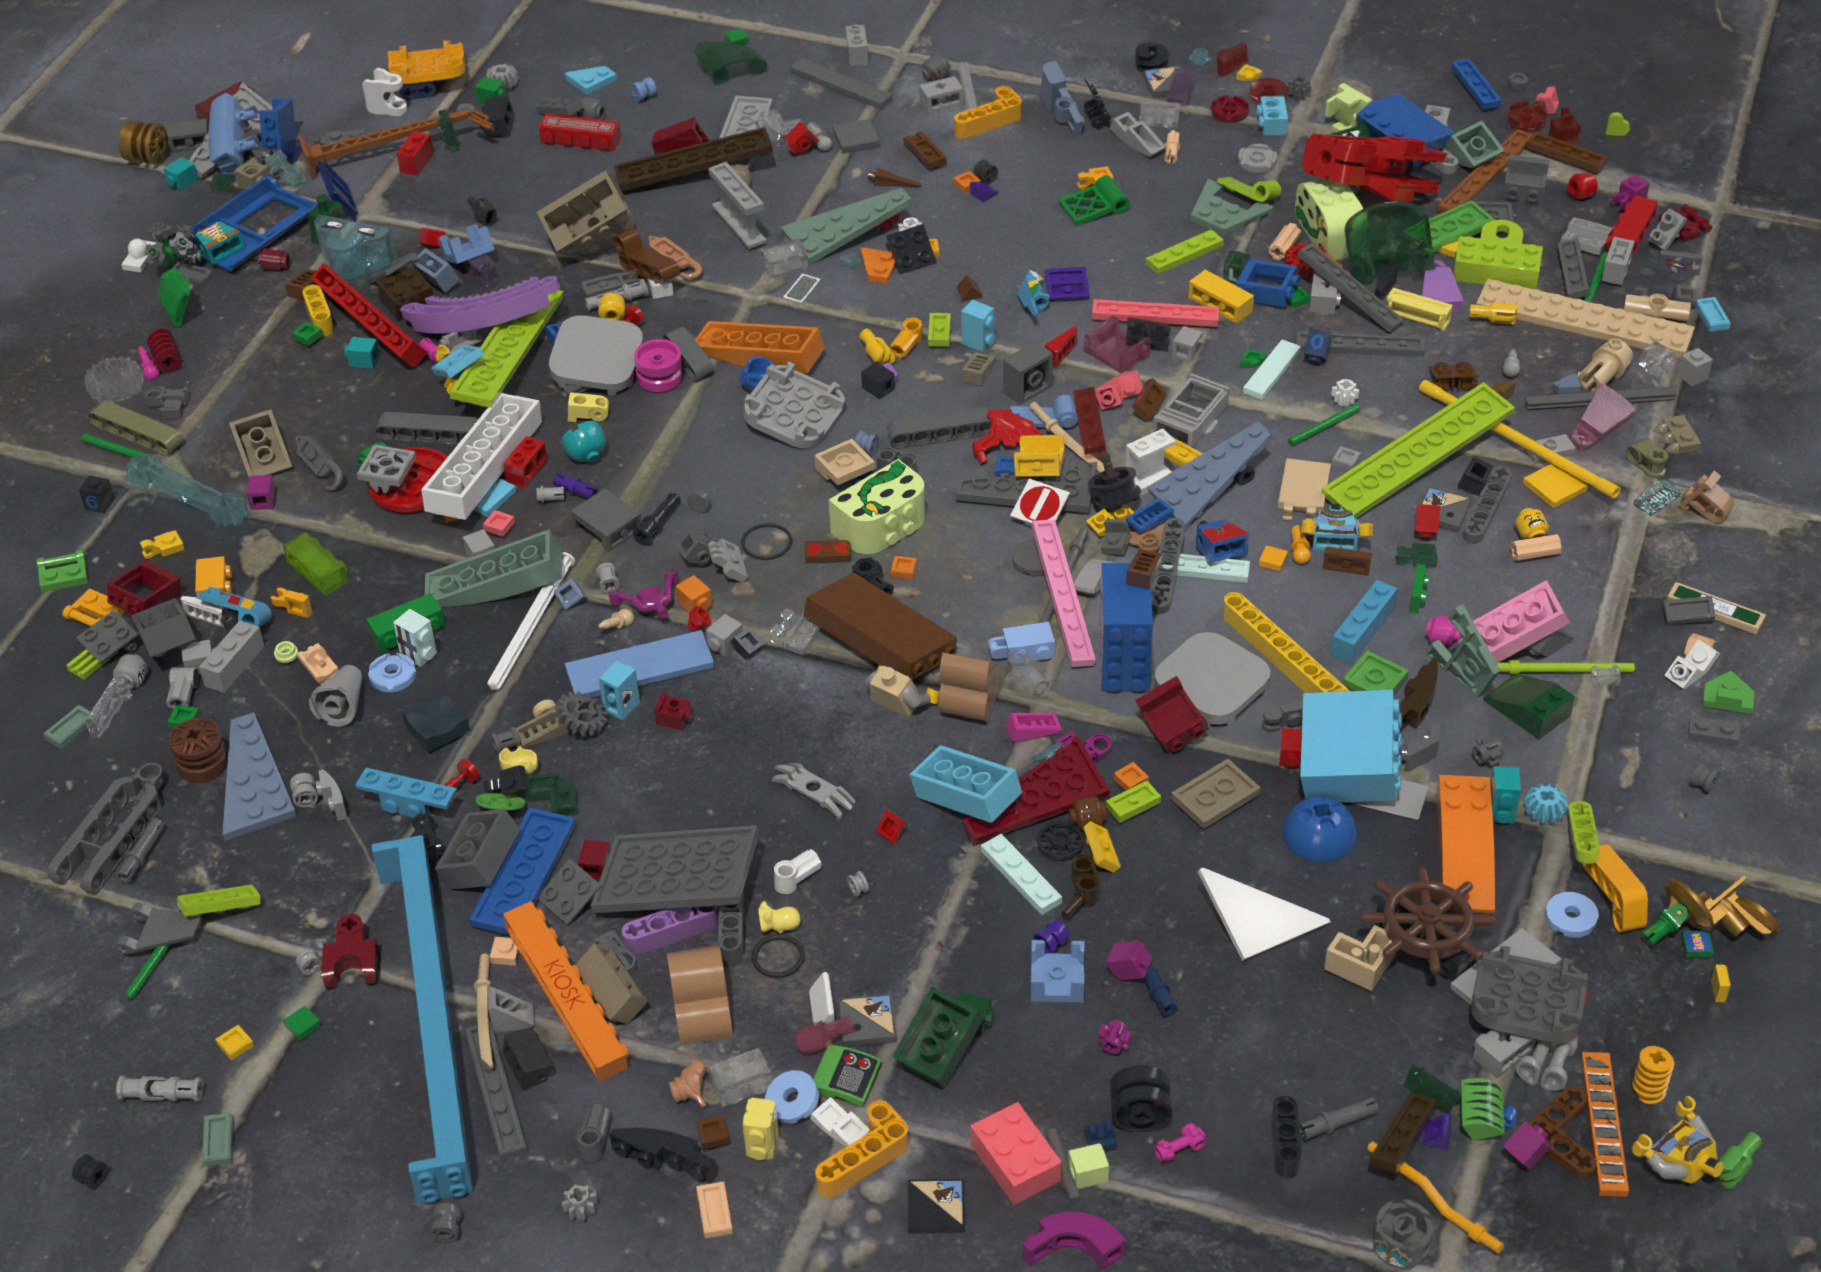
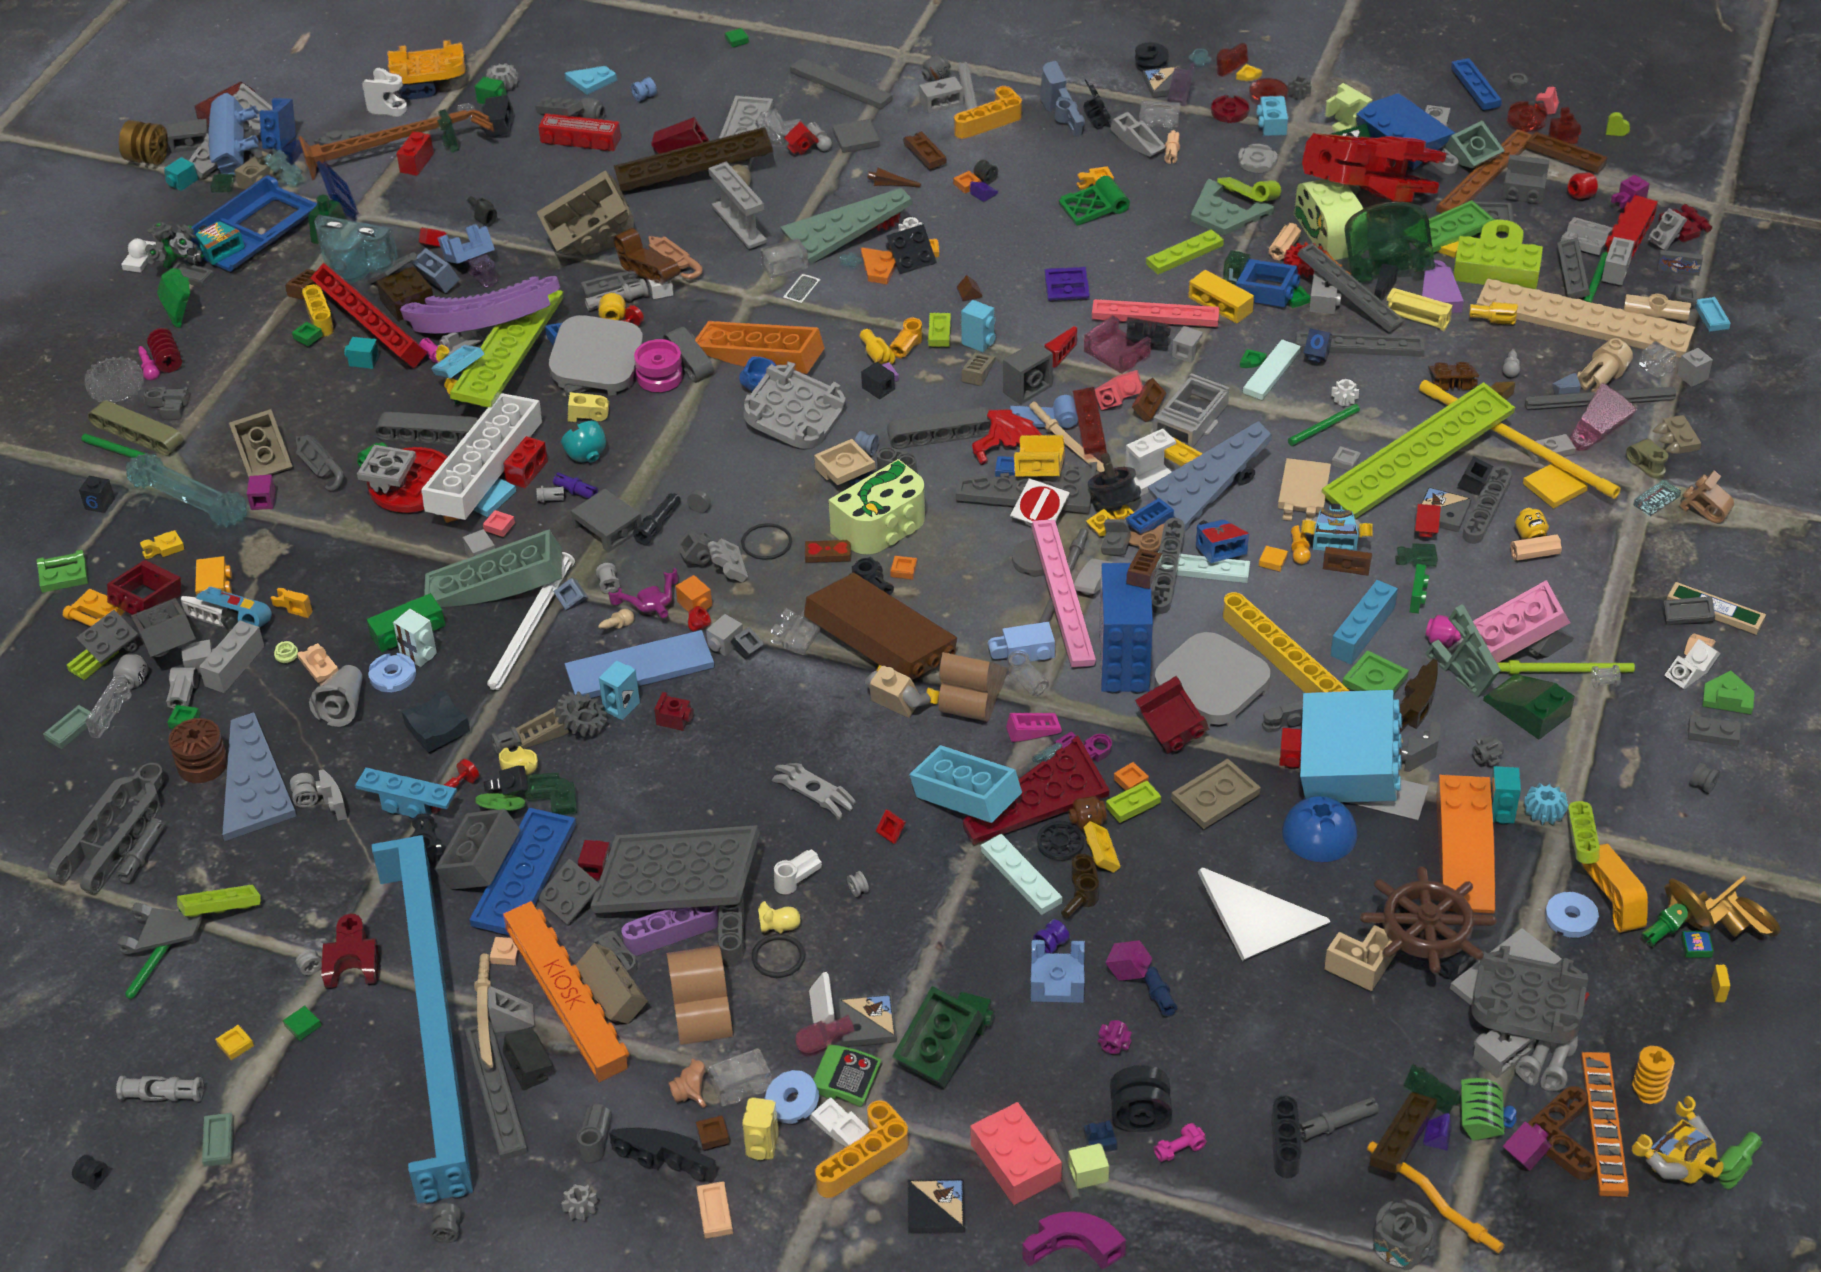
(274, 259): dark red brick -> none
(315, 563): clear neon green brick -> none
(543, 707): tan tile -> none
(718, 55): clear green panel -> none
(856, 45): light grey brick -> none
(1032, 293): dark azure animal -> none

